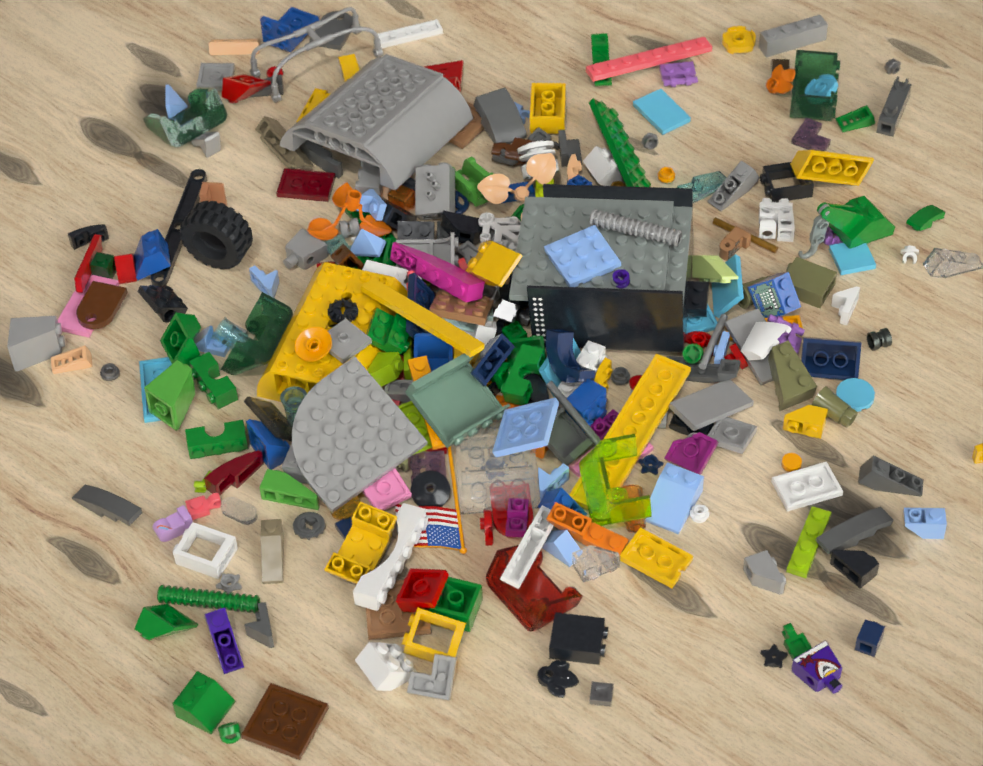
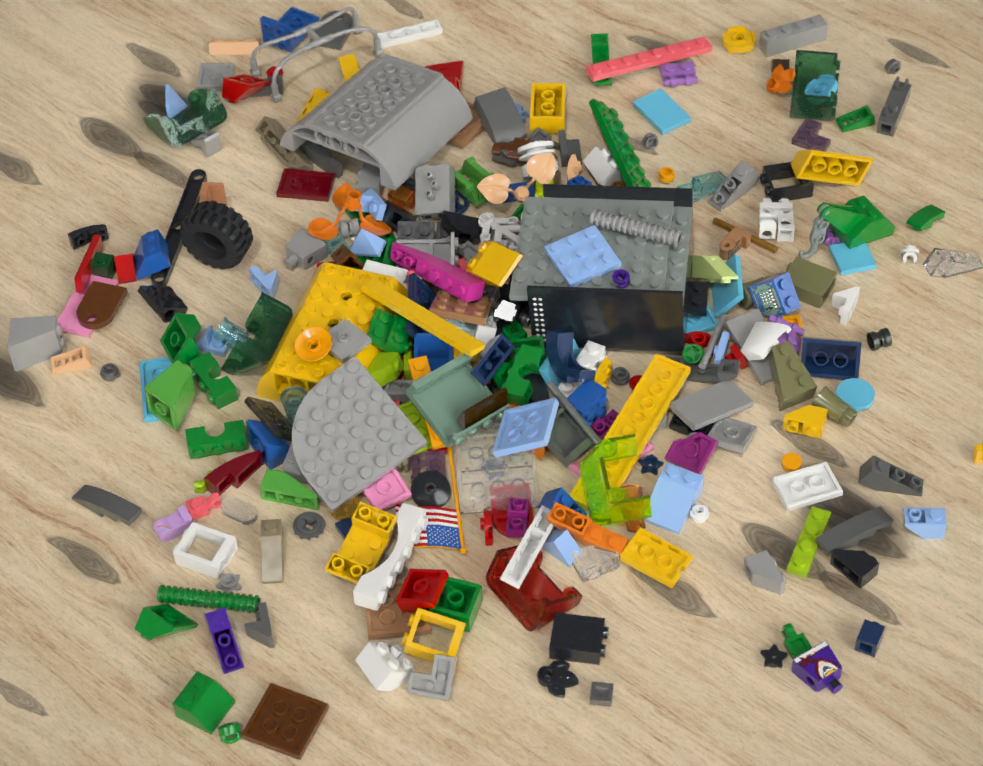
(335, 313): black gear -> none
(483, 409): none -> dark brown slope
(555, 480): light blue slope -> none

